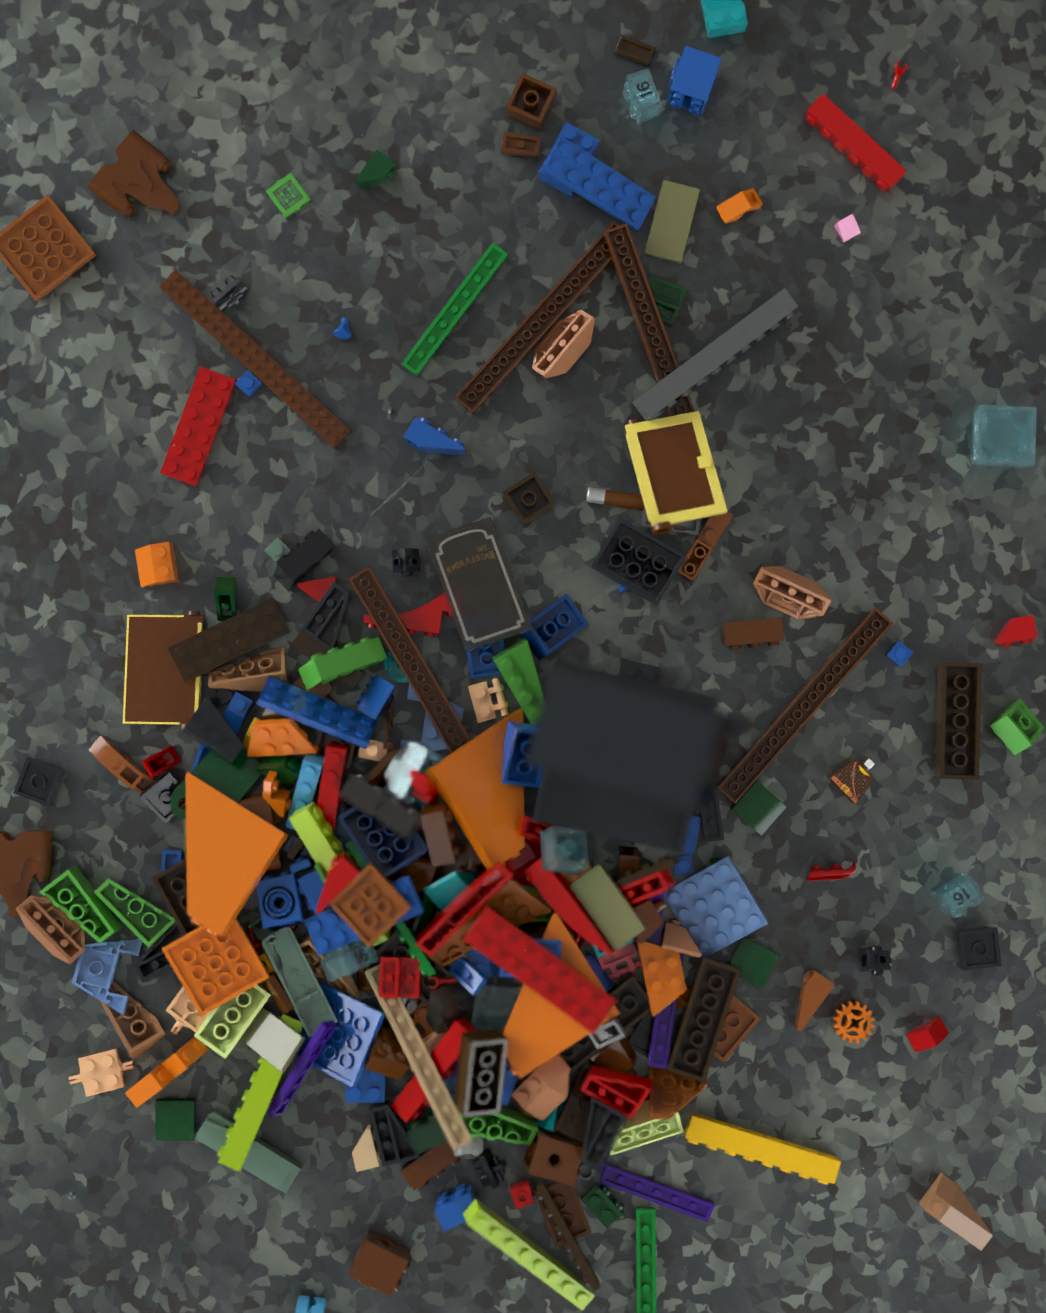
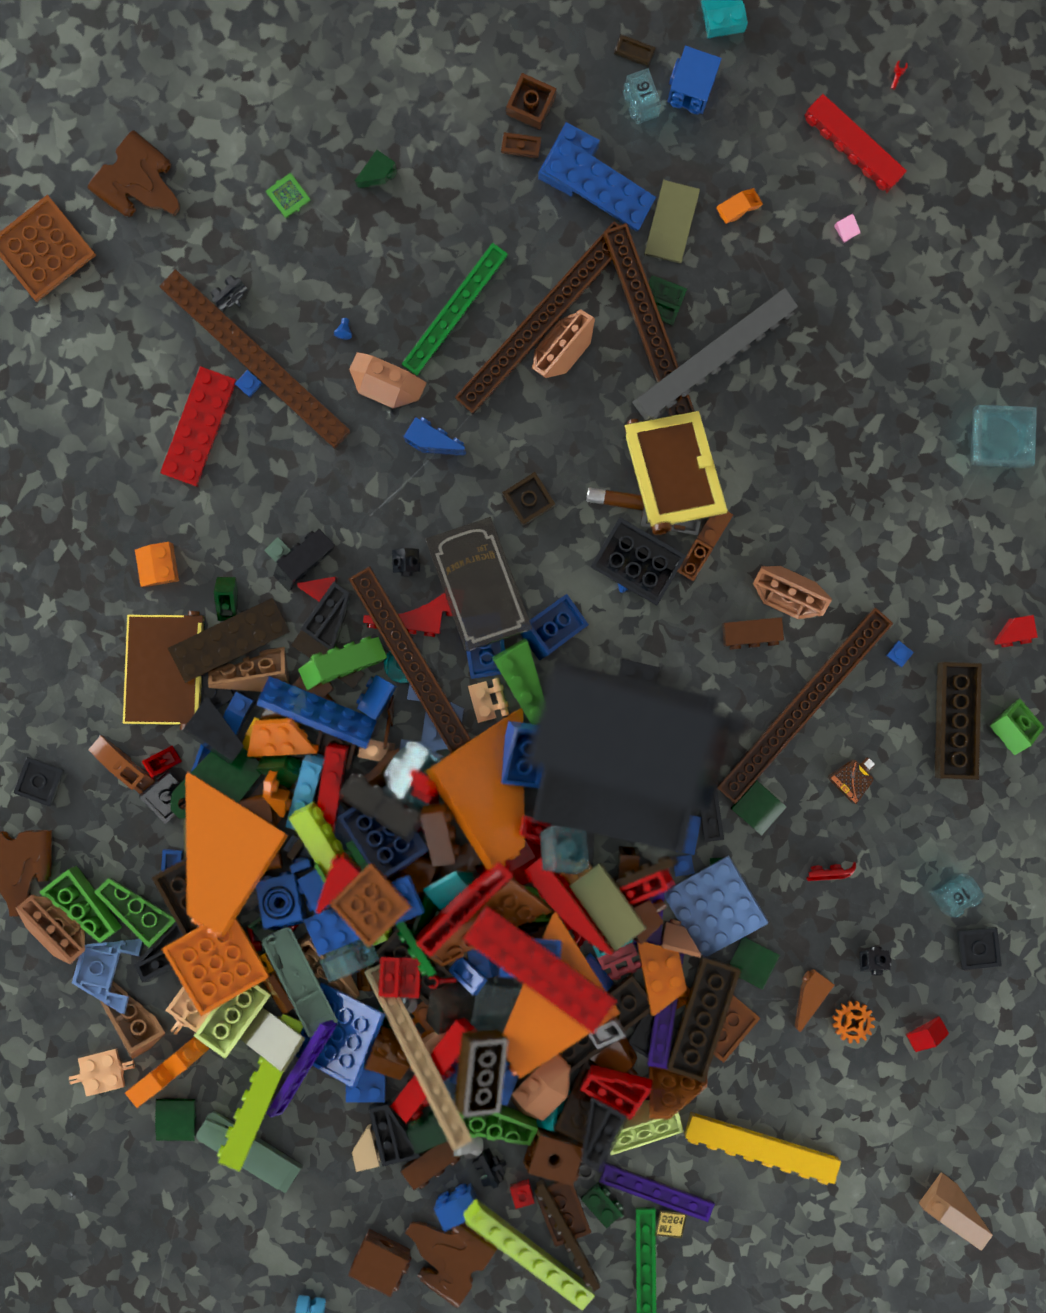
(385, 381): none -> nougat wedge
(453, 1255): none -> reddish brown rock
(671, 1224): none -> clear yellow sticker

